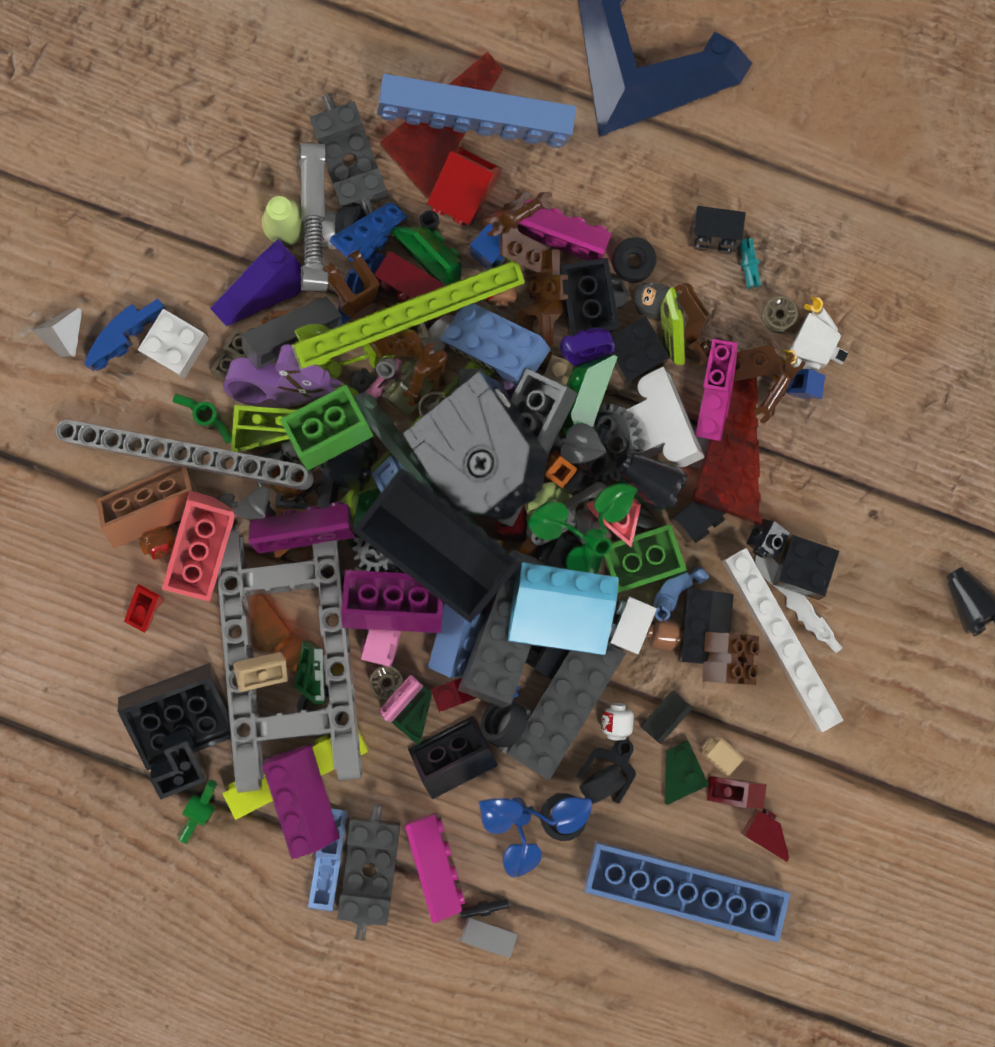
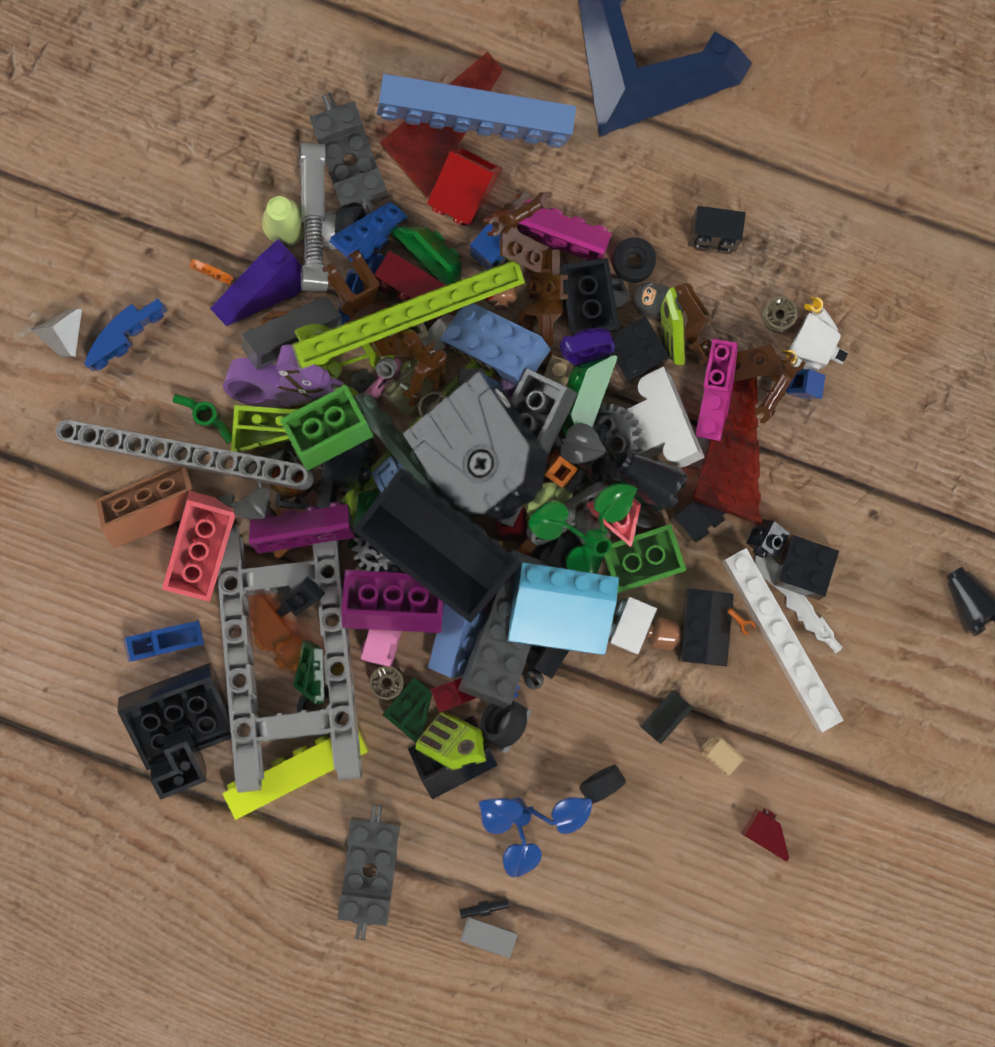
(142, 608): red slope -> none
(157, 542): clear orange head -> none
(163, 641): none -> blue slope
(173, 343): white brick -> none
(198, 811): green piece -> none
(211, 271): none -> orange wheel
(231, 351): dark tan slope -> none
(260, 671): tan slope -> none
(289, 450): light grey hinge -> none
(299, 597): none -> black hinge
(300, 801): magenta slope -> none
(327, 869): light blue slope -> none
(400, 698): bright pink slope -> none
(429, 217): black hinge -> none
(434, 866): dark pink slope -> none
(452, 742): none -> lime tile
(539, 677): none -> dark grey hinge
(551, 831): black tyre -> none
(564, 709): dark grey brick -> none
(617, 721): white head -> none
(618, 758): black piece -> none
(668, 594): medium blue arm -> none
(682, 773): dark green wing -> none
(687, 891): medium blue brick -> none
(730, 658): reddish brown brick -> none
(736, 792): dark red slope -> none
(740, 621): none -> orange hand
(750, 263): teal pin -> none

